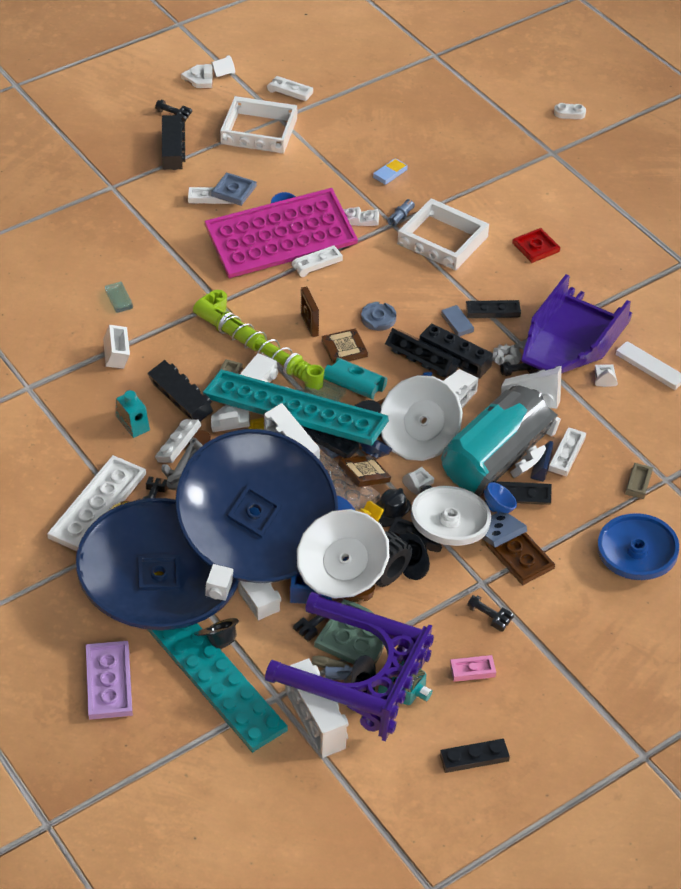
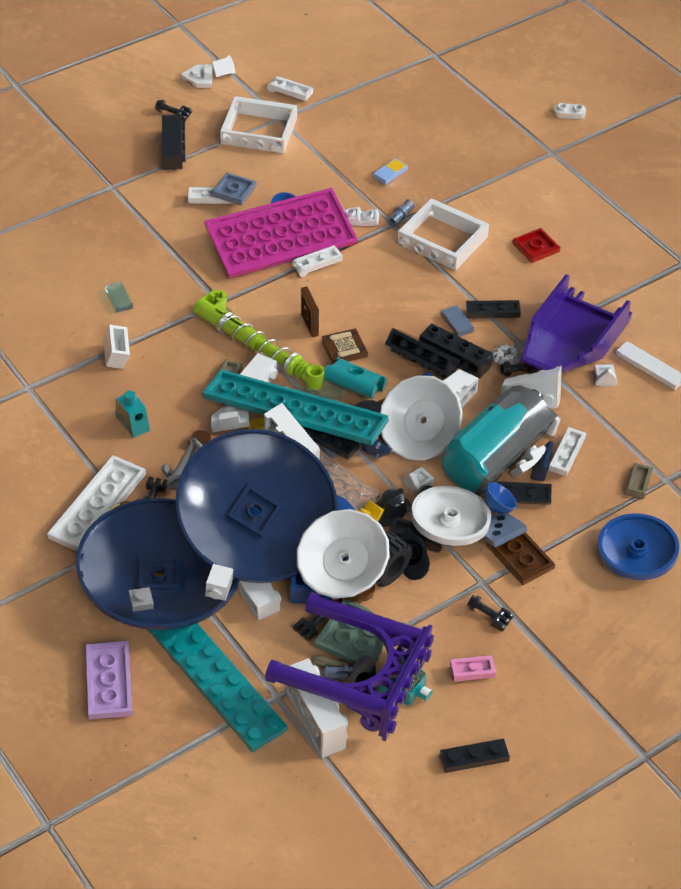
(141, 599): none -> light grey plate
(178, 441): white plate -> none
(180, 391): black brick -> none
(221, 633): black piece -> none
(364, 470): tile -> none
(378, 316): sand blue tile -> none

